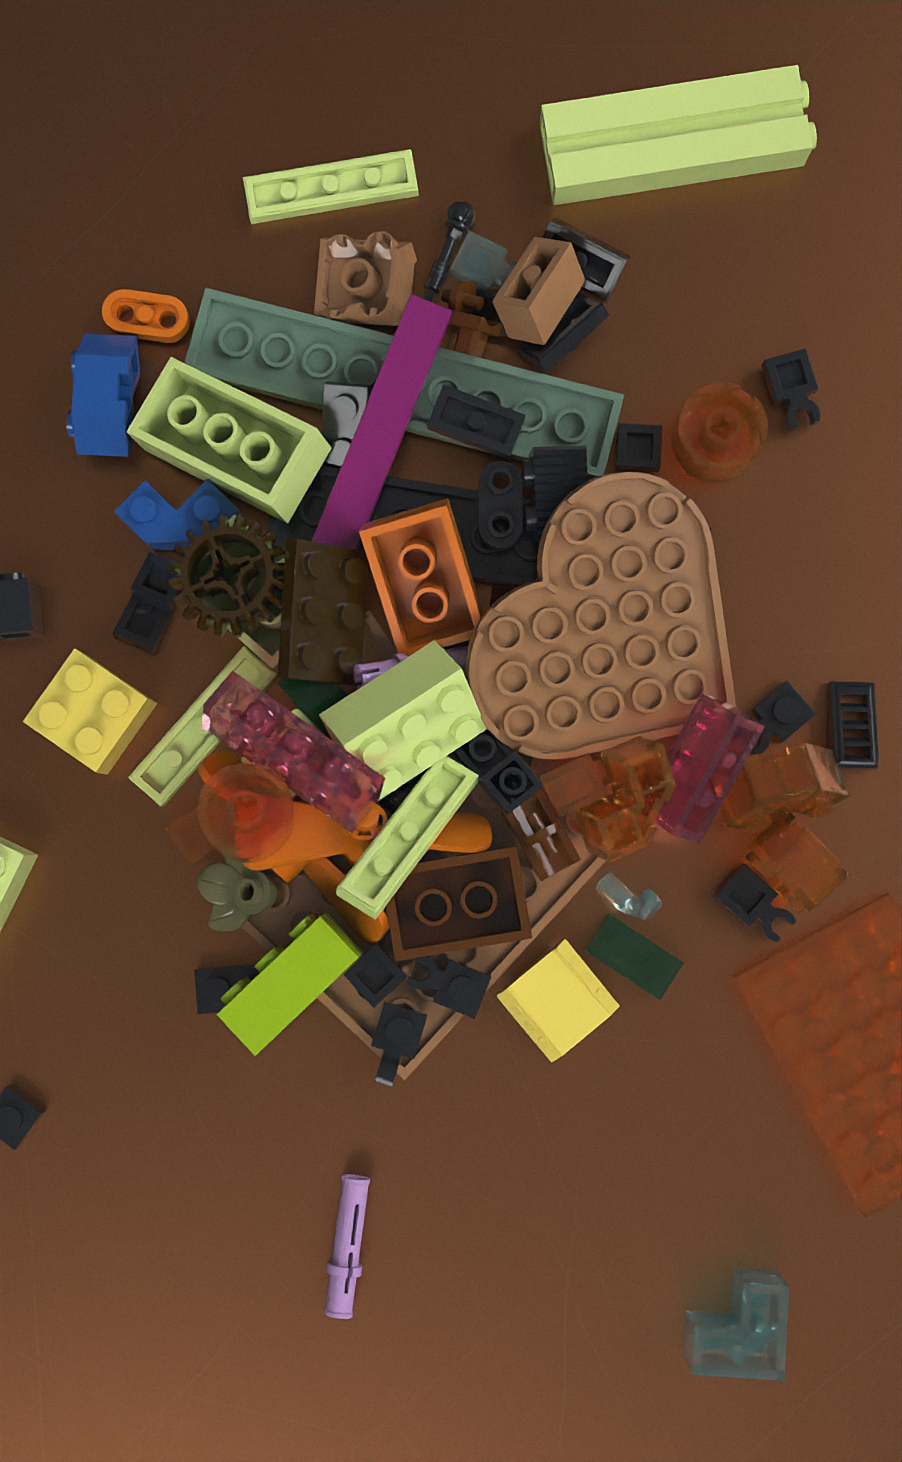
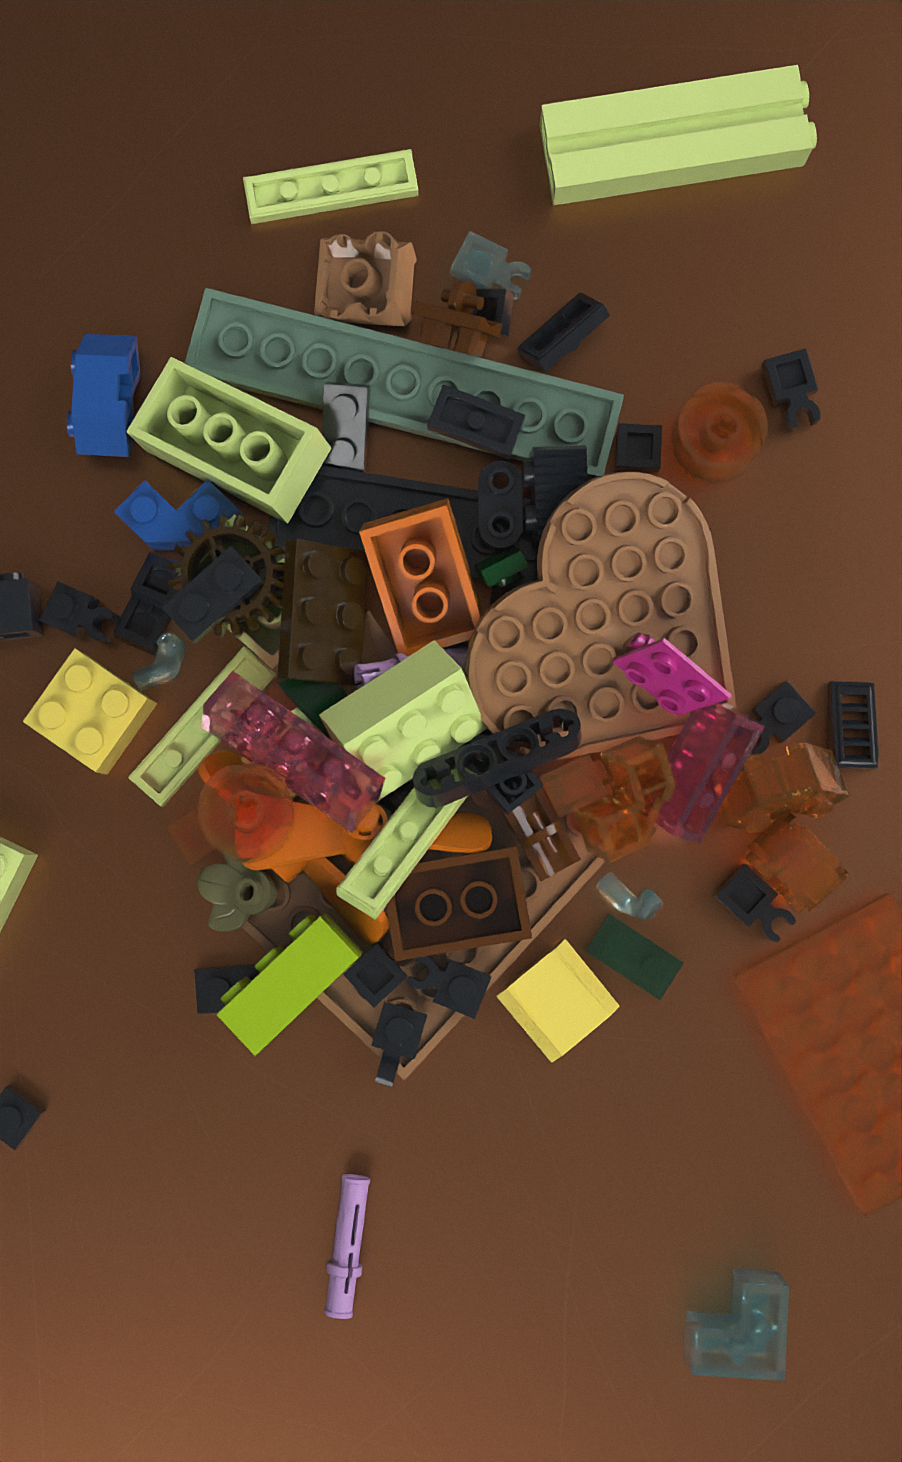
(77, 613): none -> black plate
(148, 315): orange plate -> none
(166, 664): none -> clear light blue arm
(213, 594): none -> black plate
(383, 423): magenta tile -> none
(459, 222): black piece -> none
(502, 567): none -> dark green plate
(502, 764): none -> black beam
(539, 290): medium nougat brick -> none
(598, 261): black slope -> none
(669, 675): none -> dark pink hinge

